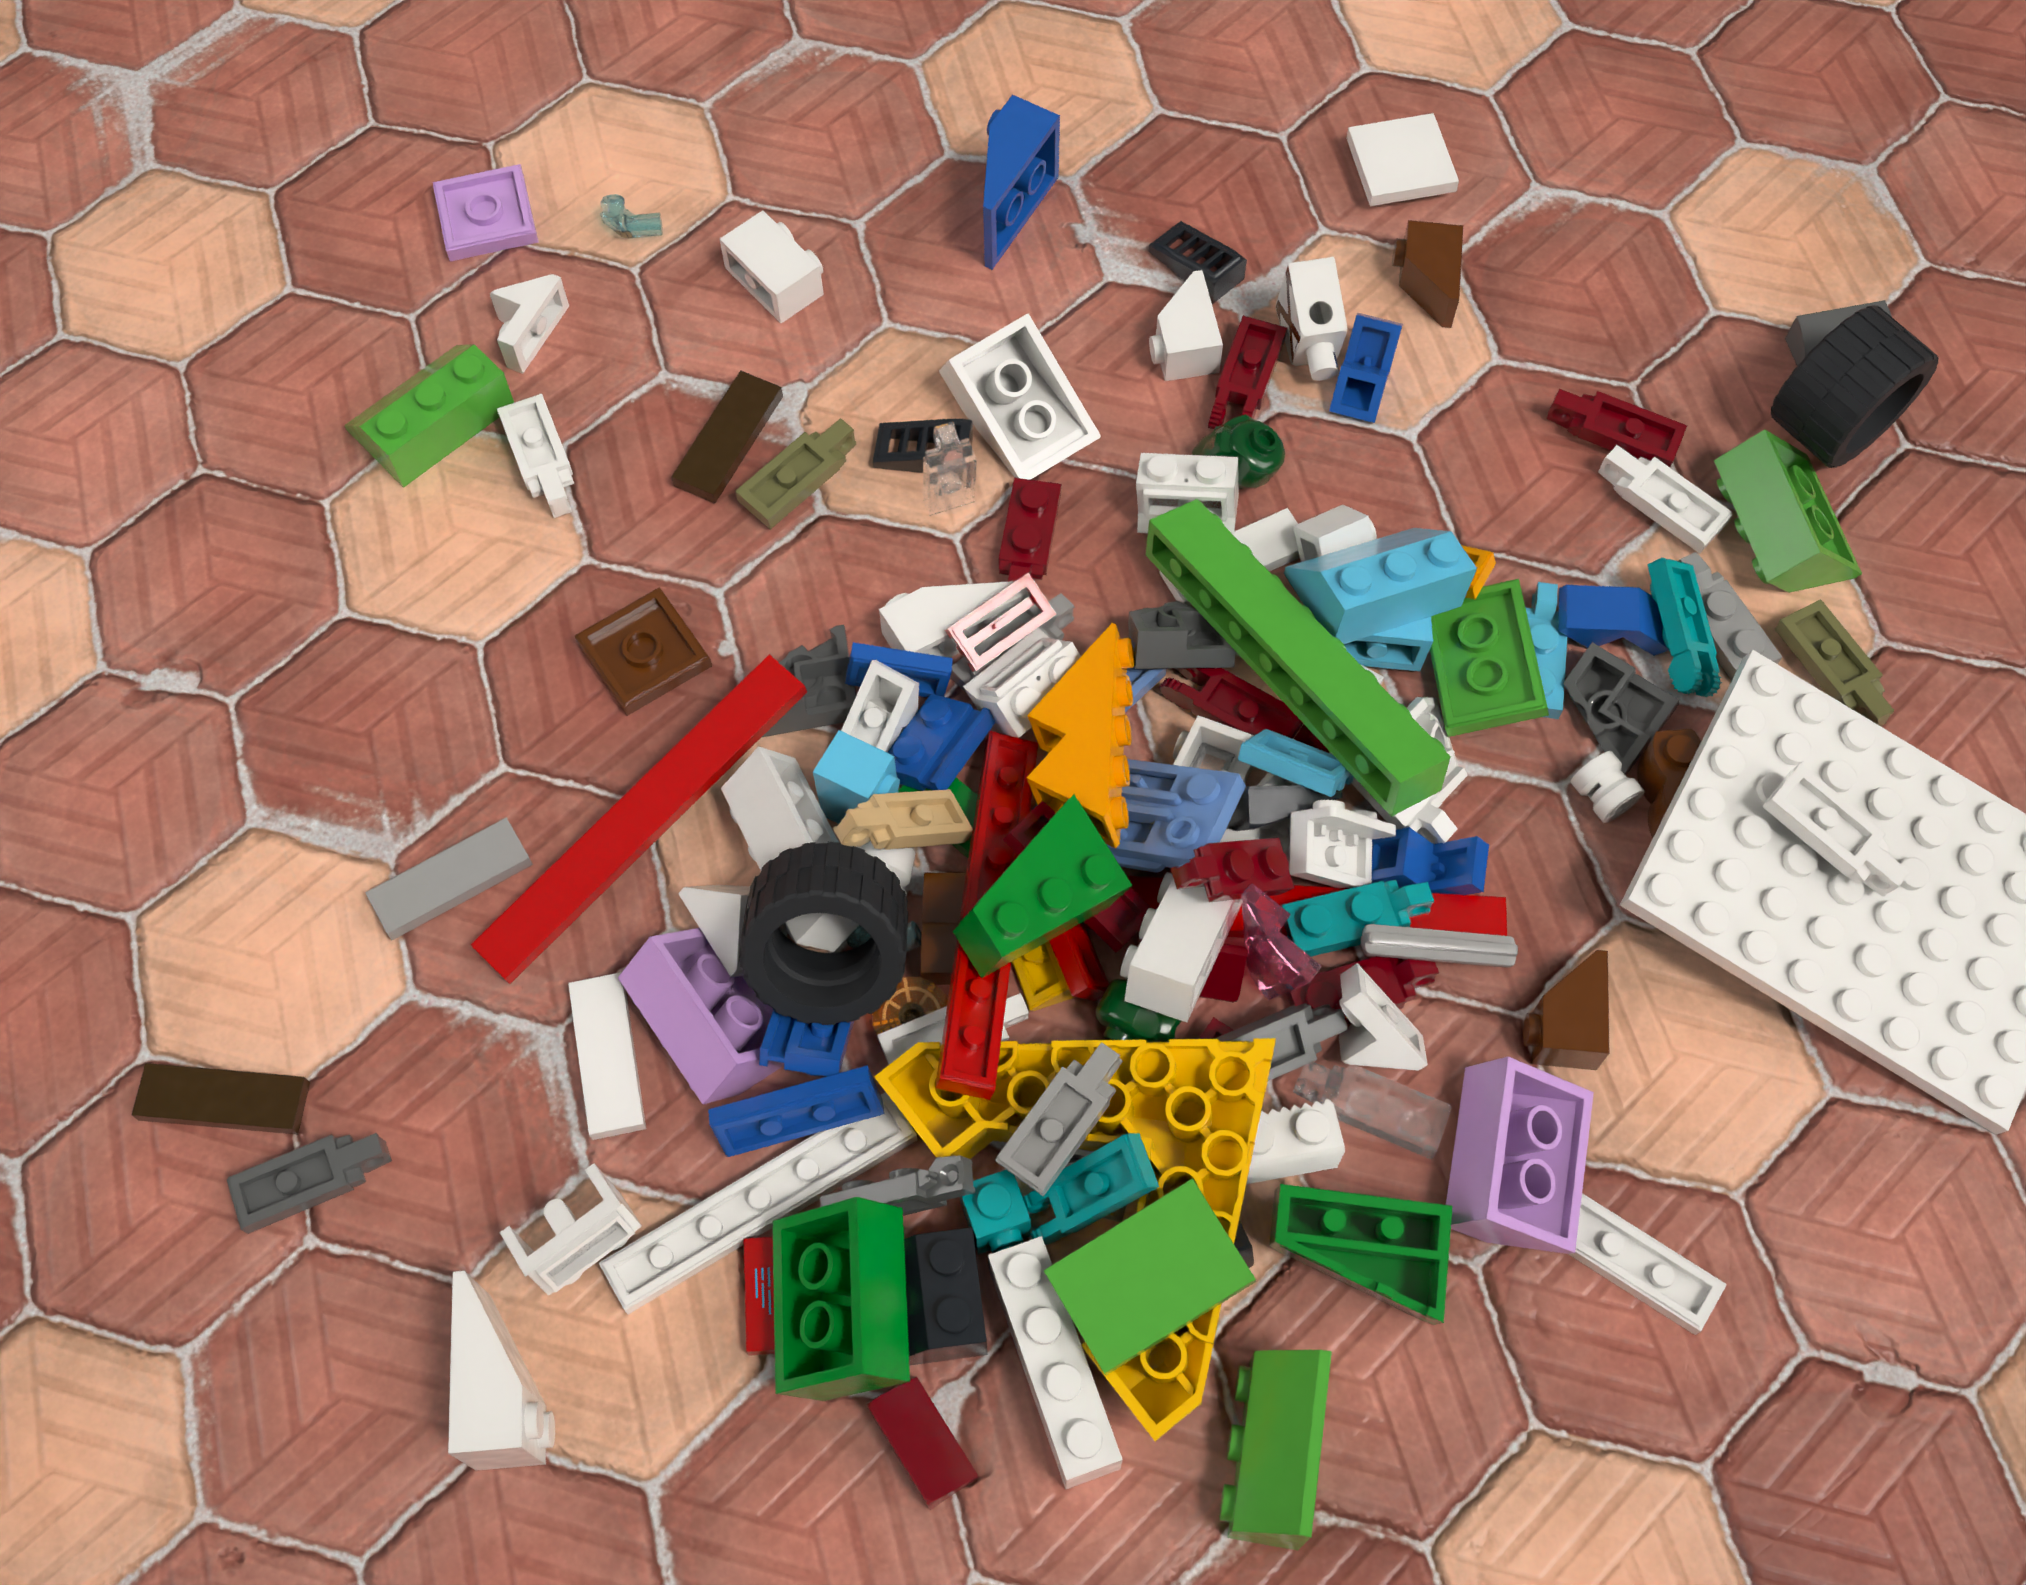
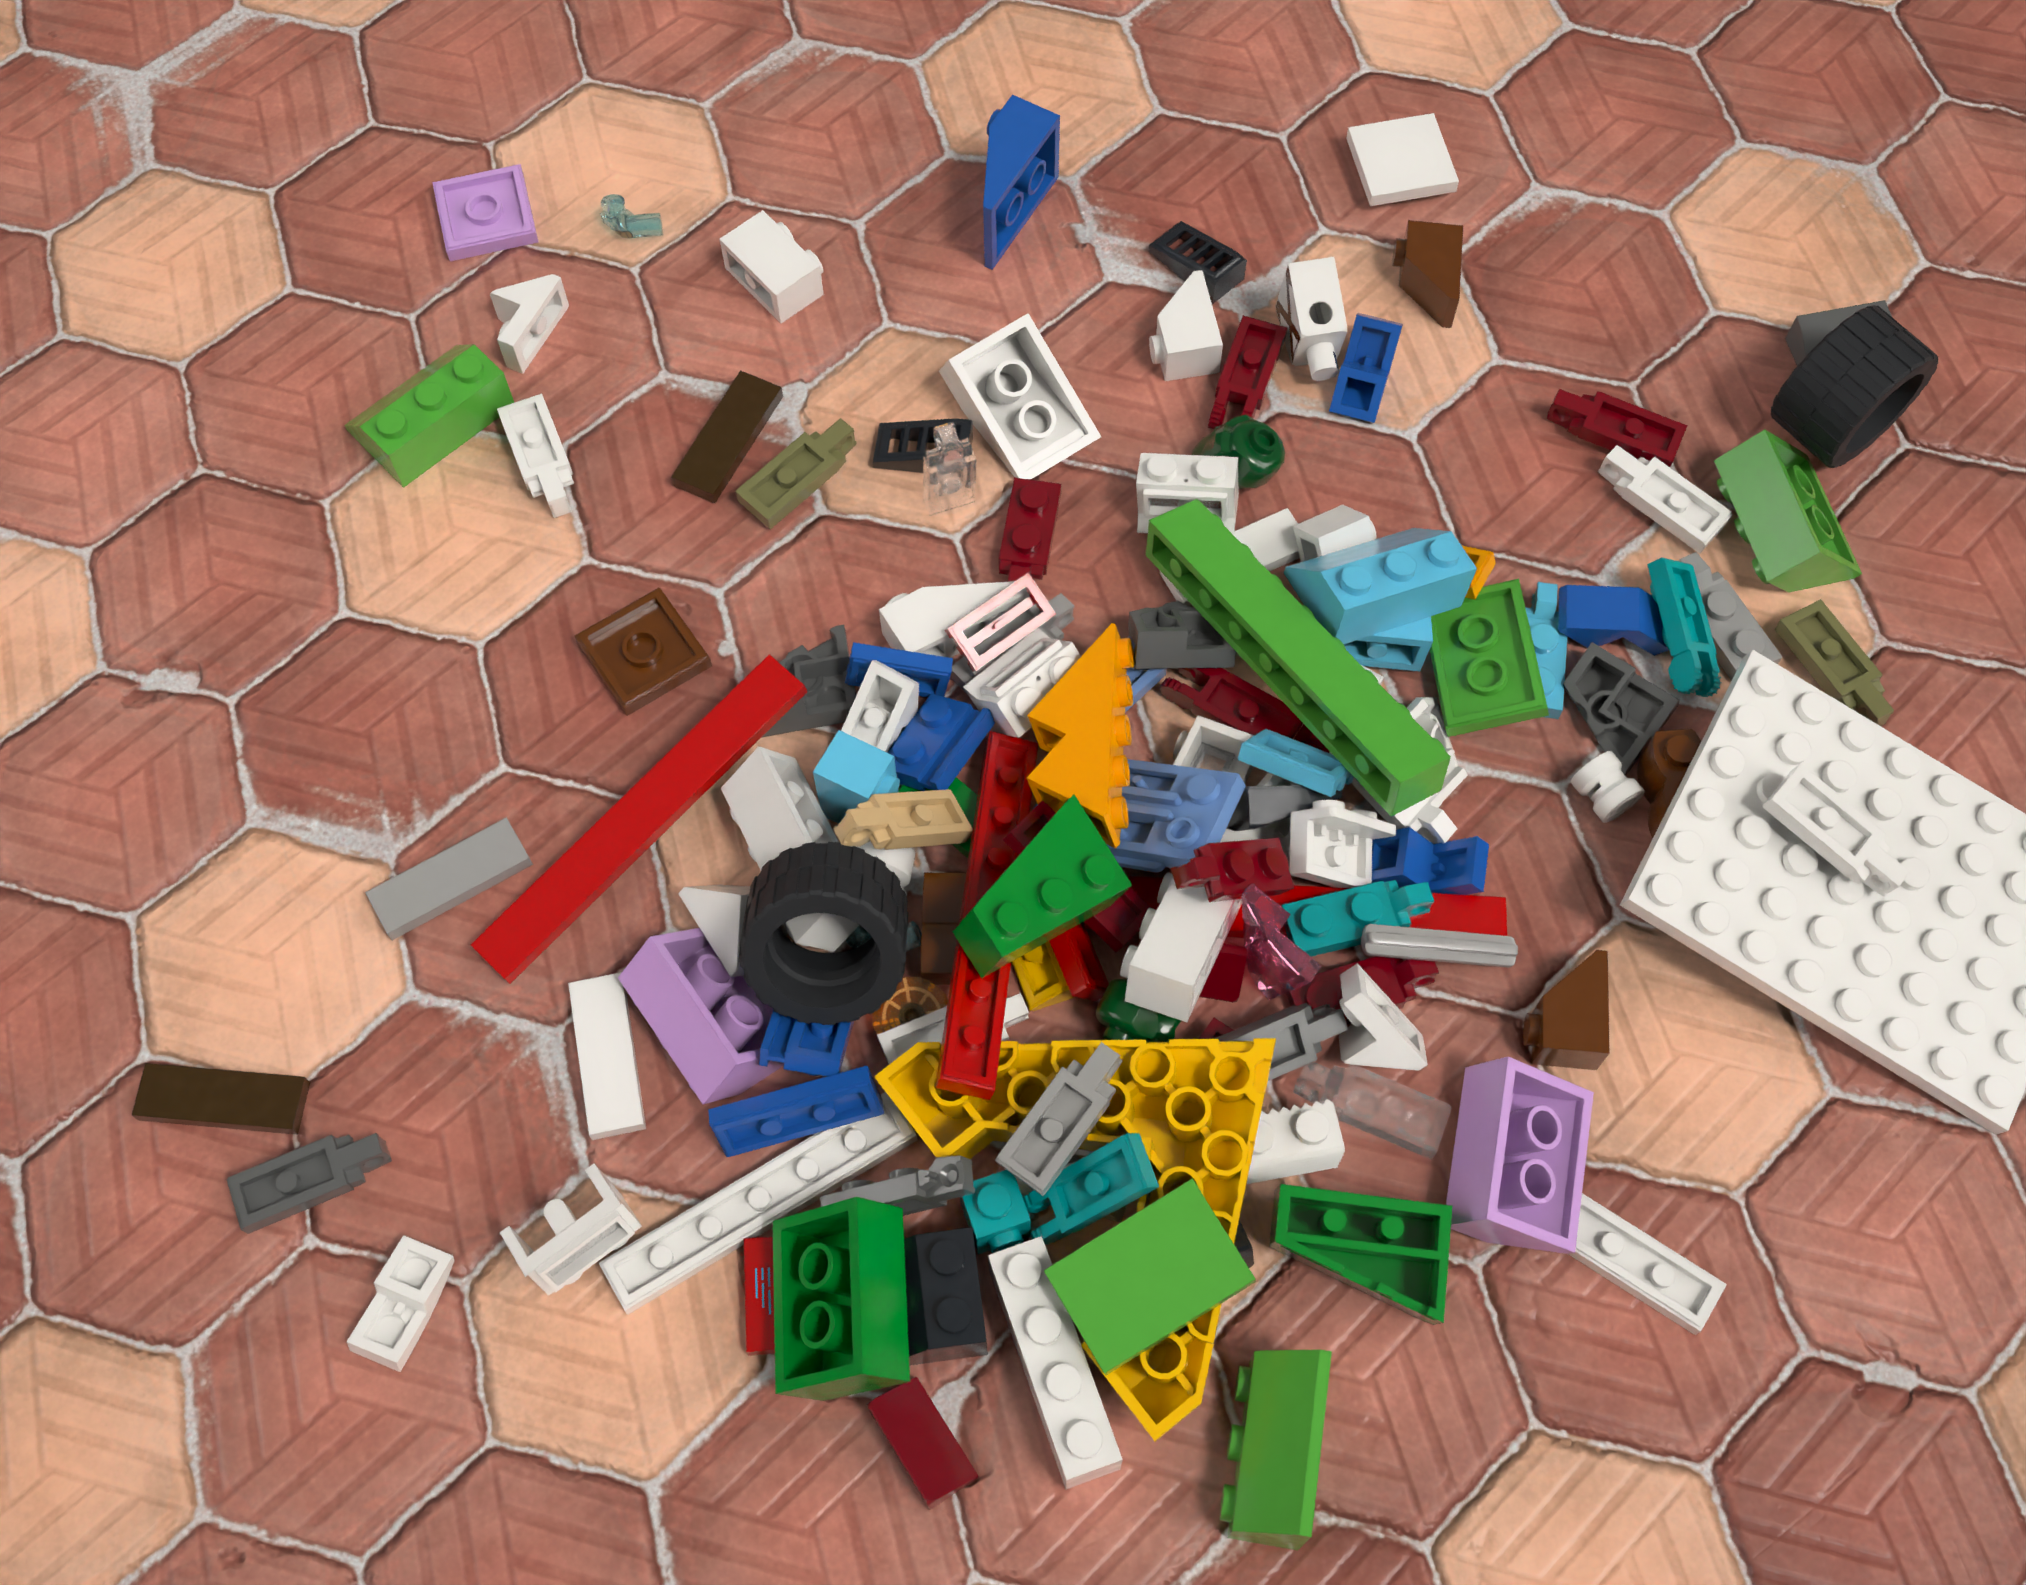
(403, 1303): none -> white slope
(494, 1402): white slope -> none

